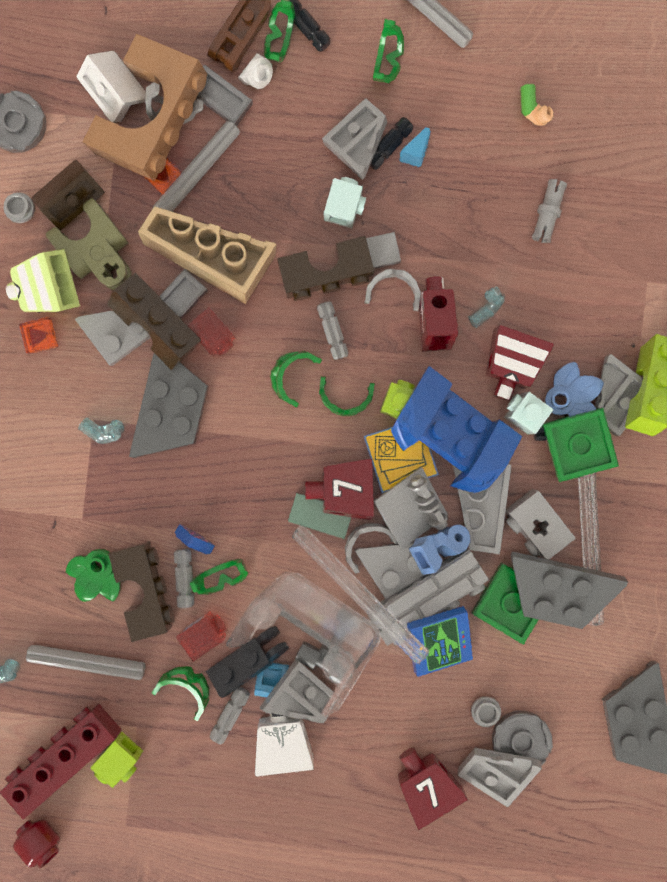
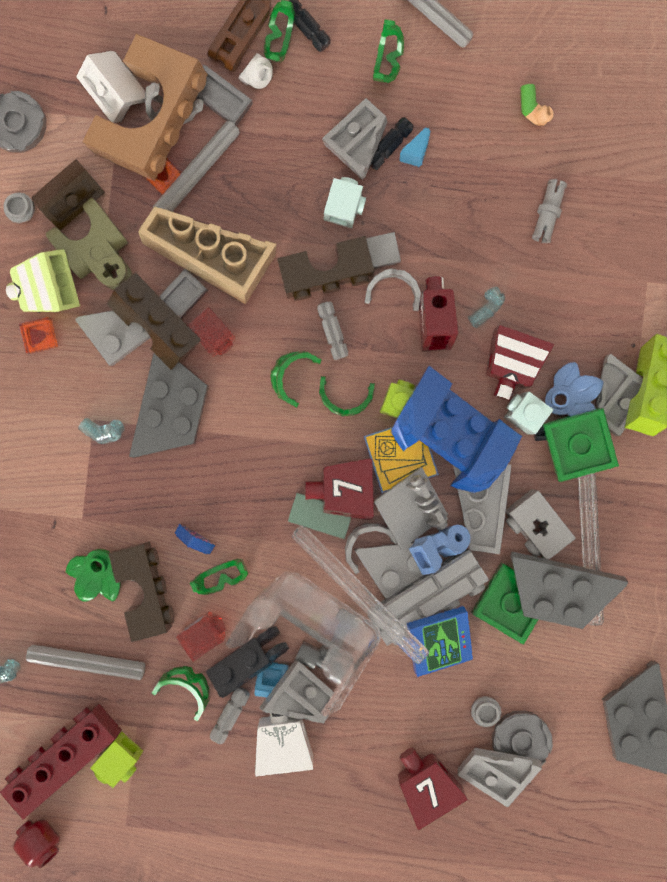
(183, 577): light grey axle -> none

